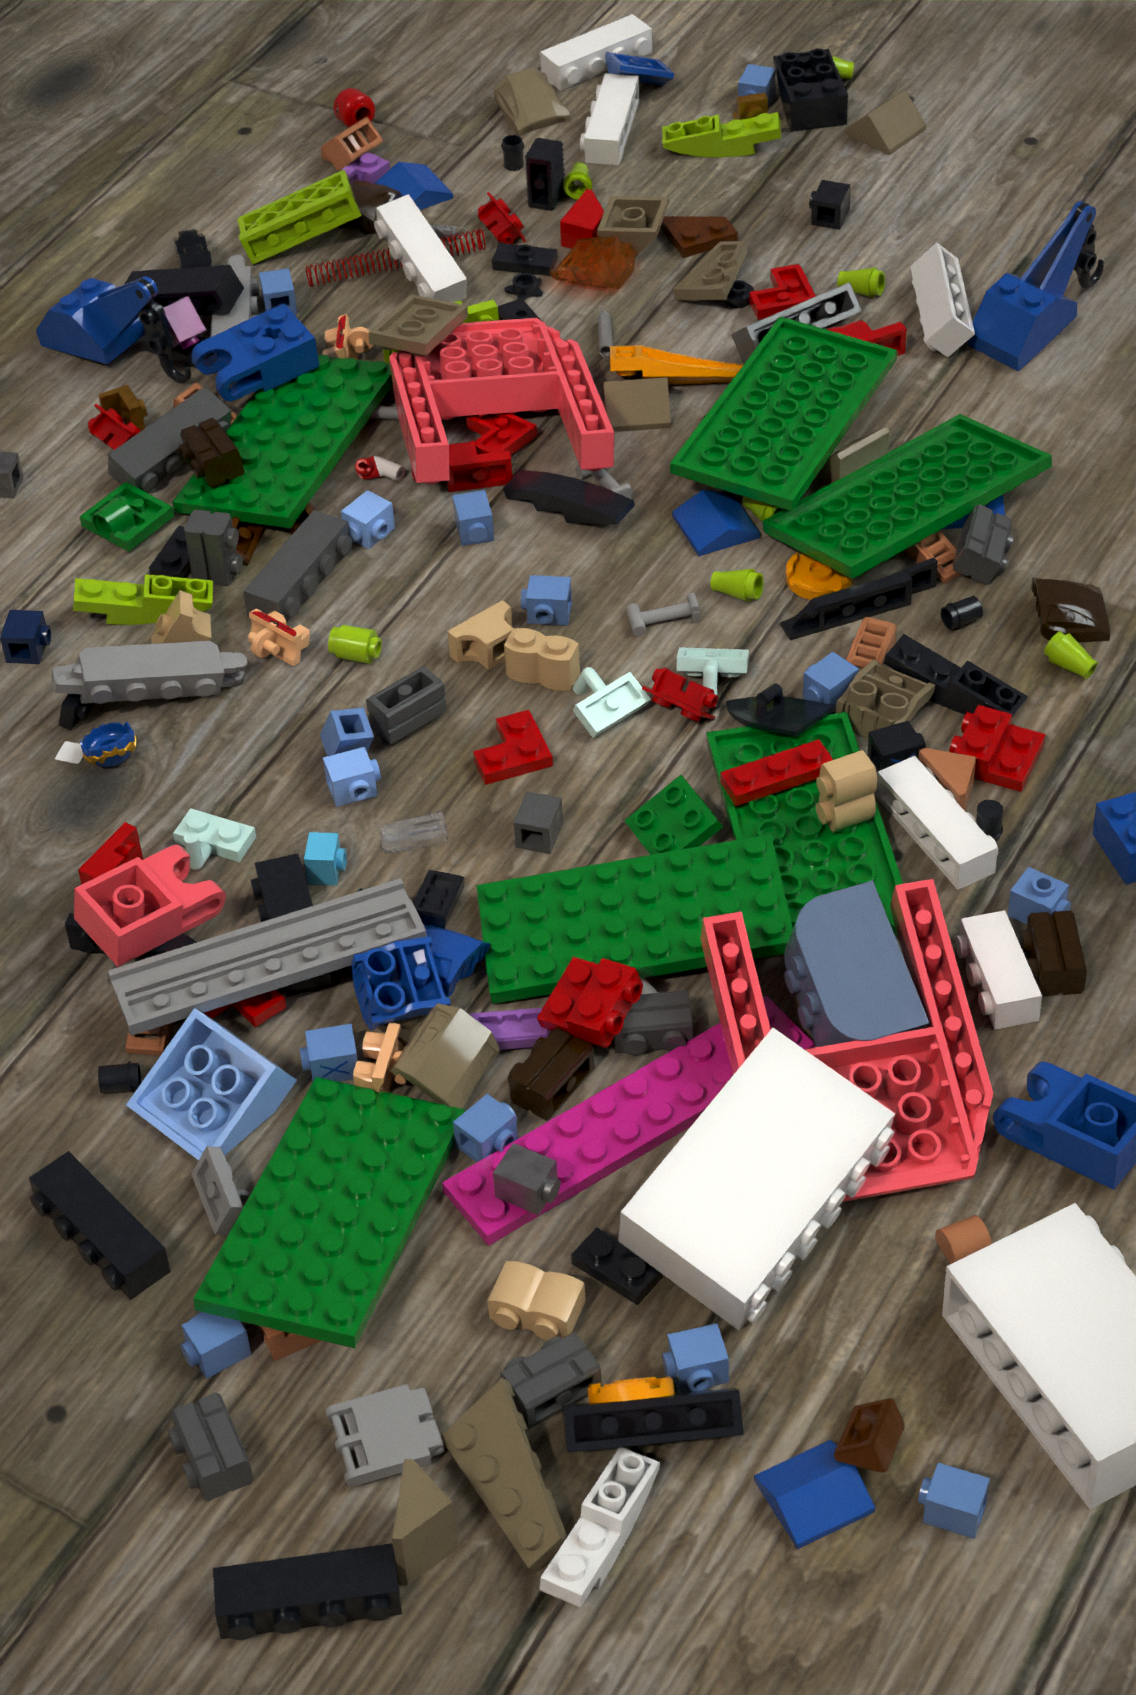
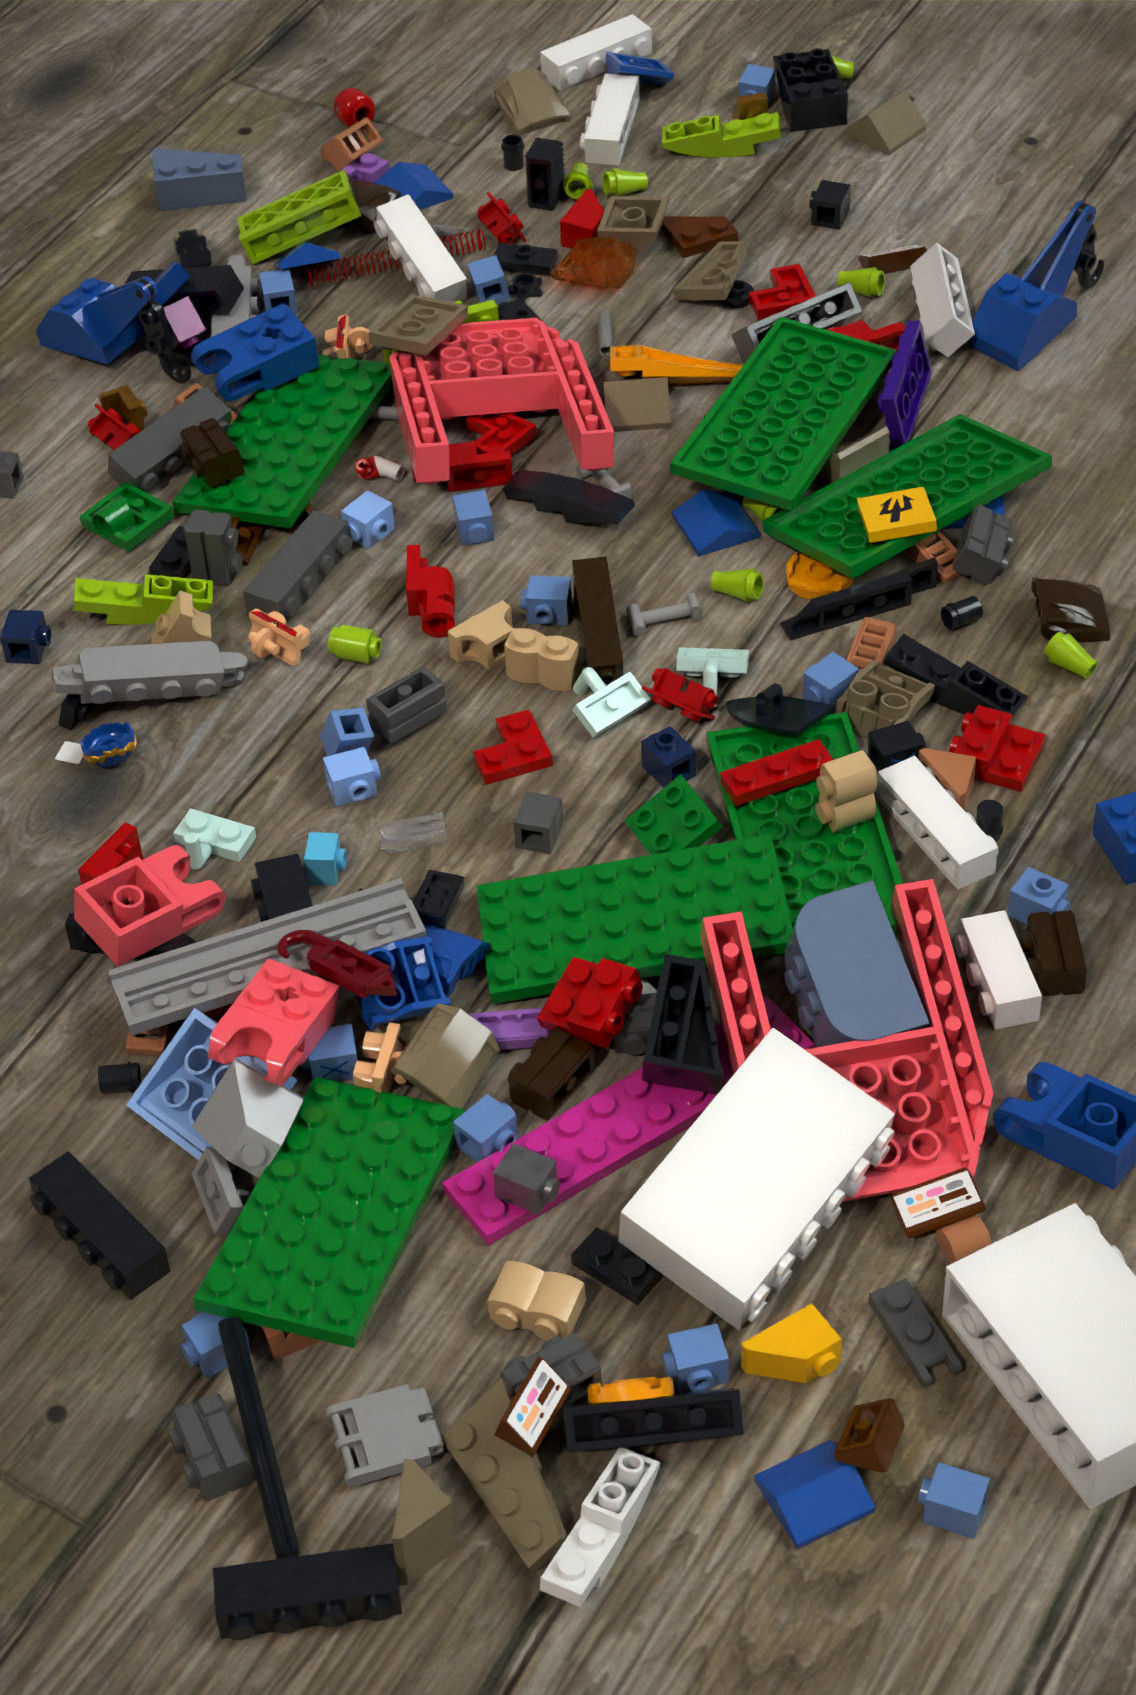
(170, 281): none -> blue slope
(197, 178): none -> sand blue wedge
(247, 1117): none -> light grey slope
(258, 1438): none -> black axle
(276, 1020): none -> coral brick
(306, 254): none -> blue slope
(342, 964): none -> dark red plate
(429, 594): none -> red plate
(488, 280): none -> medium blue brick
(533, 1408): none -> slope
(597, 618): none -> dark brown slope
(623, 182): none -> lime cone
(667, 756): none -> dark blue brick
(682, 1032): none -> black wedge
(794, 1348): none -> yellow slope
(892, 259): none -> reddish brown slope
(896, 514): none -> yellow tile
(905, 384): none -> dark purple plate
(913, 1330): none -> dark grey hinge
(937, 1202): none -> slope

